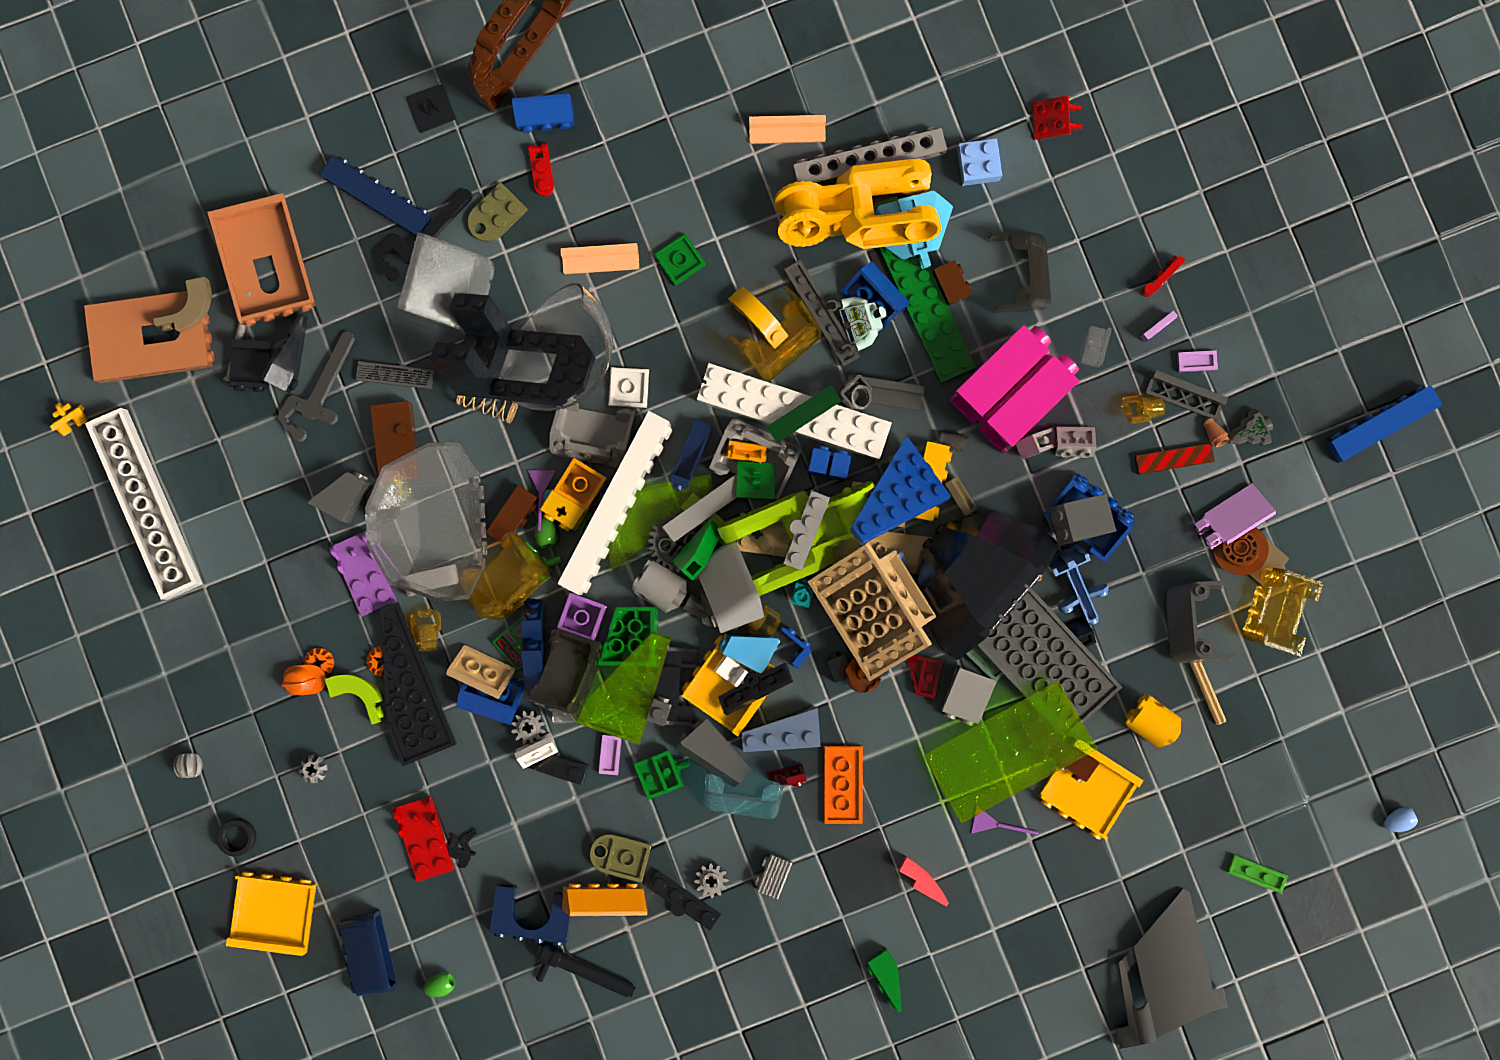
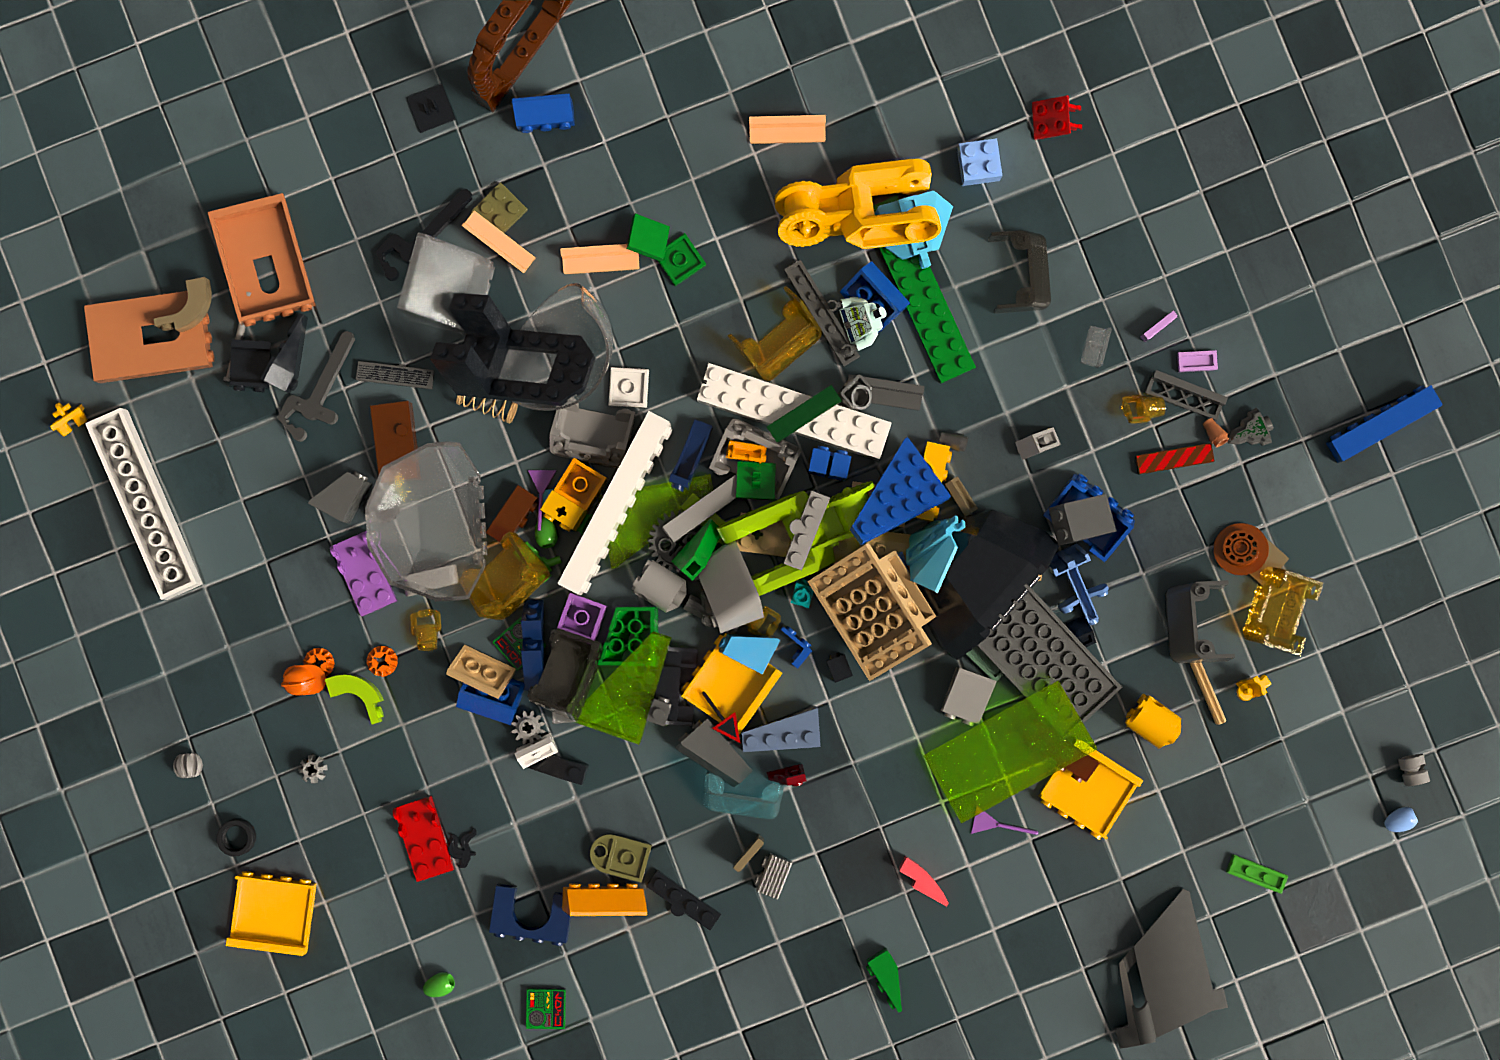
(367, 954): dark blue windscreen -> none
(375, 196): dark blue brick -> none
(413, 708): black wing -> none
(499, 241): none -> light nougat panel
(541, 169): red plate -> none
(545, 1008): none -> tile
(557, 958): black cylinder -> none
(610, 755): lavender tile -> none
(648, 237): none -> green tile
(660, 774): green plate -> none
(705, 885): light grey gear -> none
(728, 726): none -> piece
(731, 671): white bracket -> none
(749, 852): none -> dark tan tile
(755, 688): black hinge -> none
(759, 316): yellow arch -> none
(843, 784): orange tile -> none
(857, 679): reddish brown tile -> none
(925, 675): dark red wing -> none
(932, 135): light grey brick -> none
(932, 552): none -> medium azure panel
(952, 283): reddish brown piece -> none
(1015, 388): dark pink brick -> none
(1075, 441): light grey bracket -> none
(1162, 276): red plate -> none
(1235, 516): lavender tile -> none
(1252, 687): none -> yellow hips
(1414, 770): none -> light grey wheel

